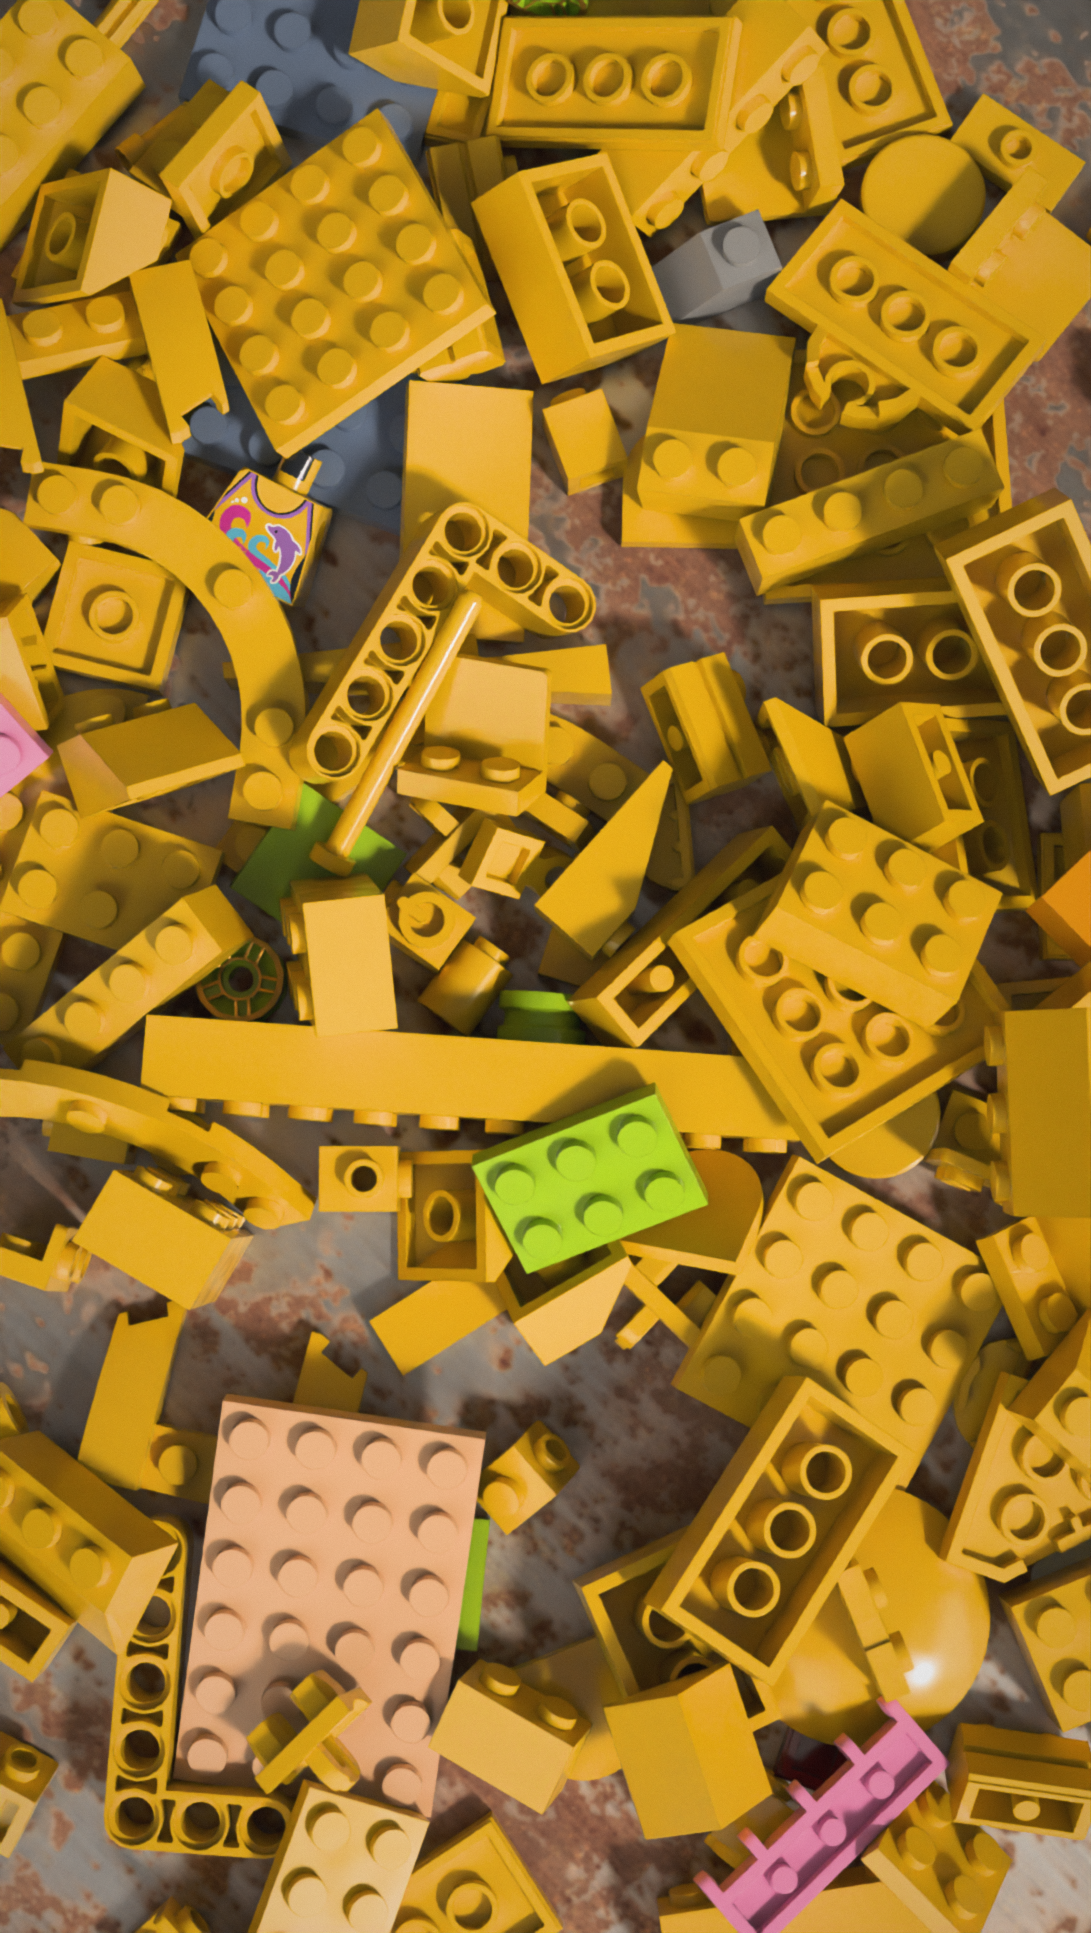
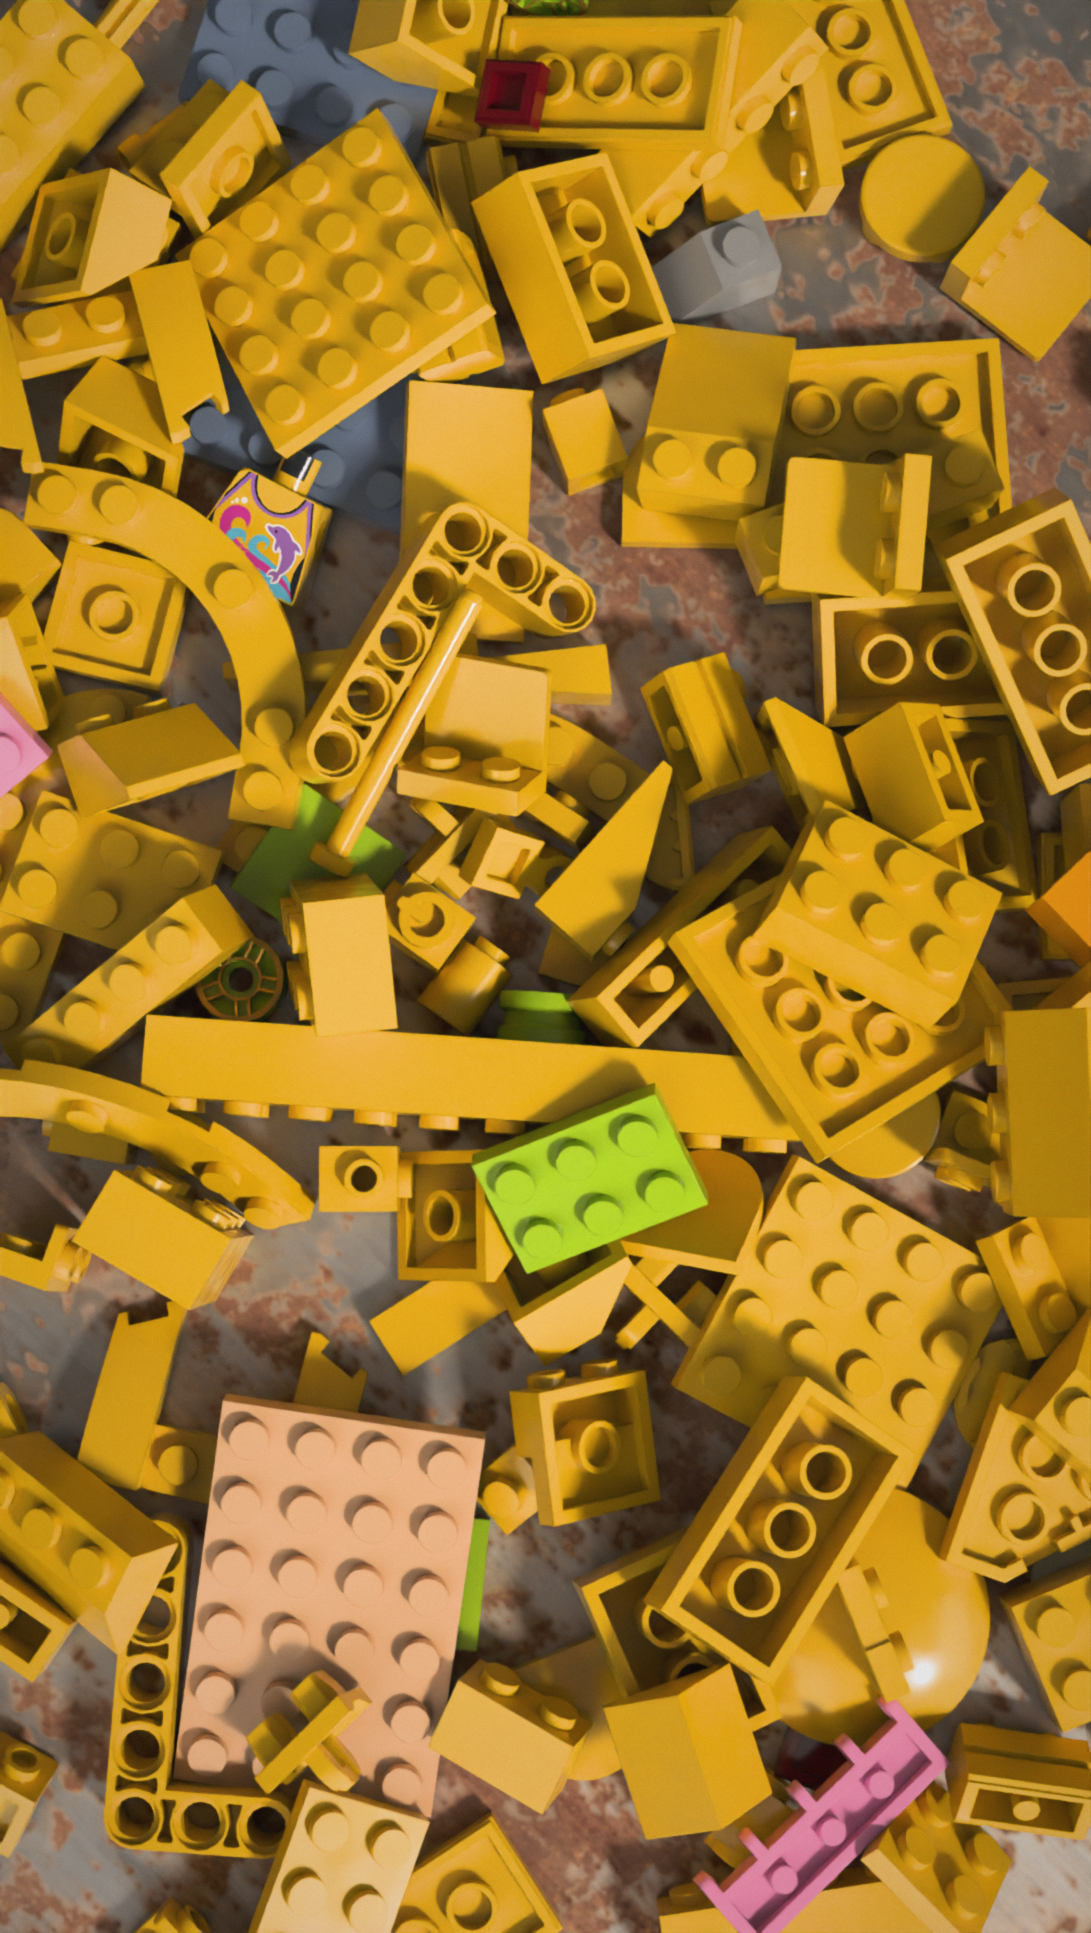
(512, 95): none -> dark red tile
(586, 1440): none -> yellow plate
(854, 527): none -> yellow bracket
(898, 328): yellow plate -> none
(1008, 145): yellow plate -> none

